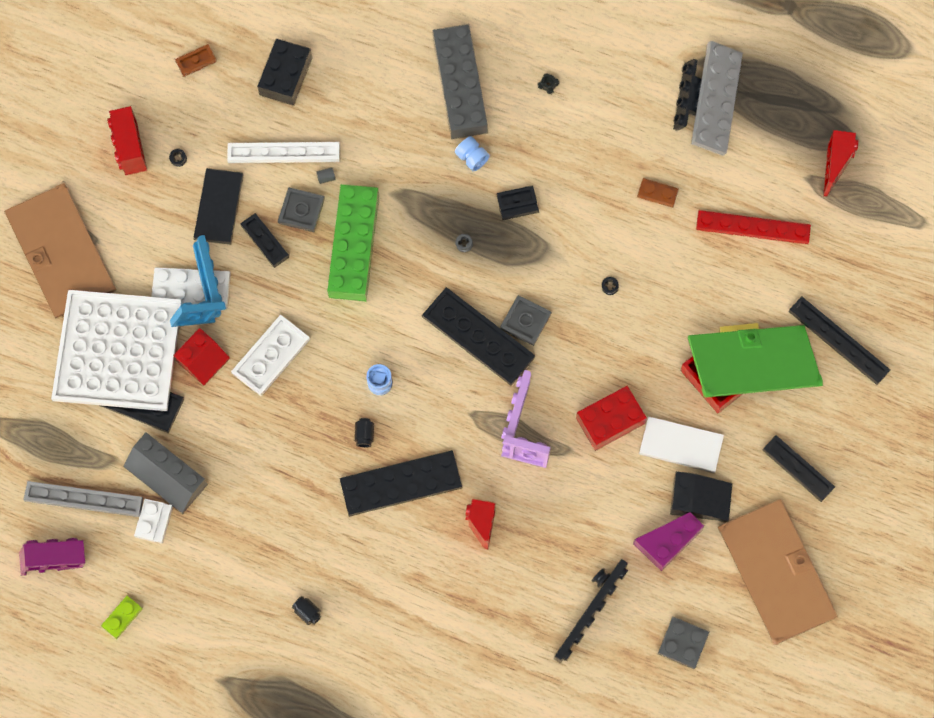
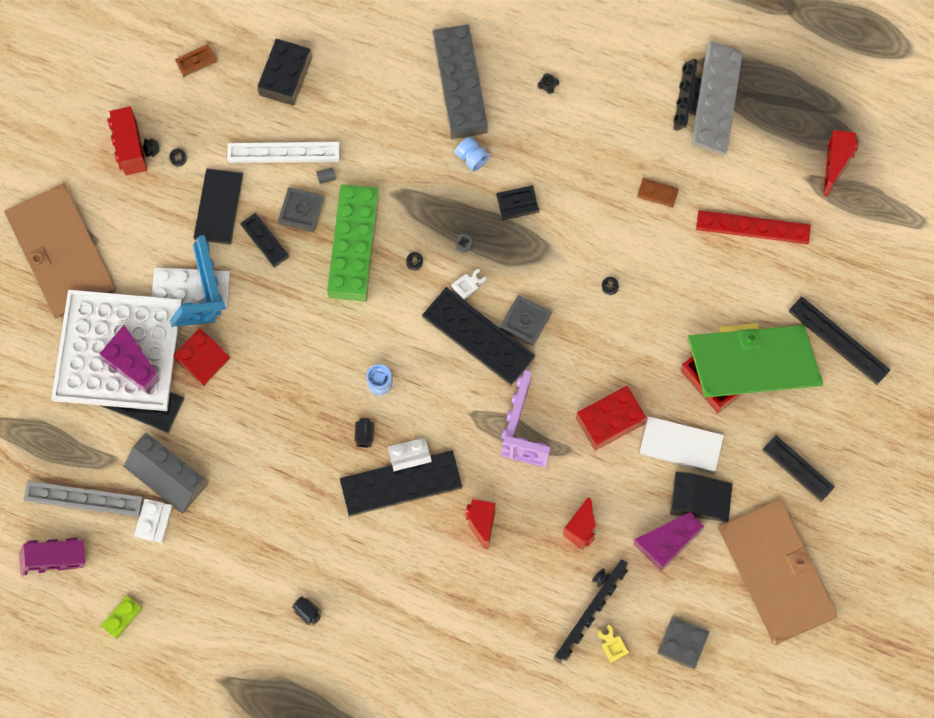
(129, 360): none -> magenta wedge
(150, 147): none -> pearl dark grey plate
(270, 355): white plate -> none
(409, 454): none -> white plate
(418, 265): none -> black bush
(467, 285): none -> white plate
(581, 526): none -> red slope
(614, 647): none -> light yellow plate

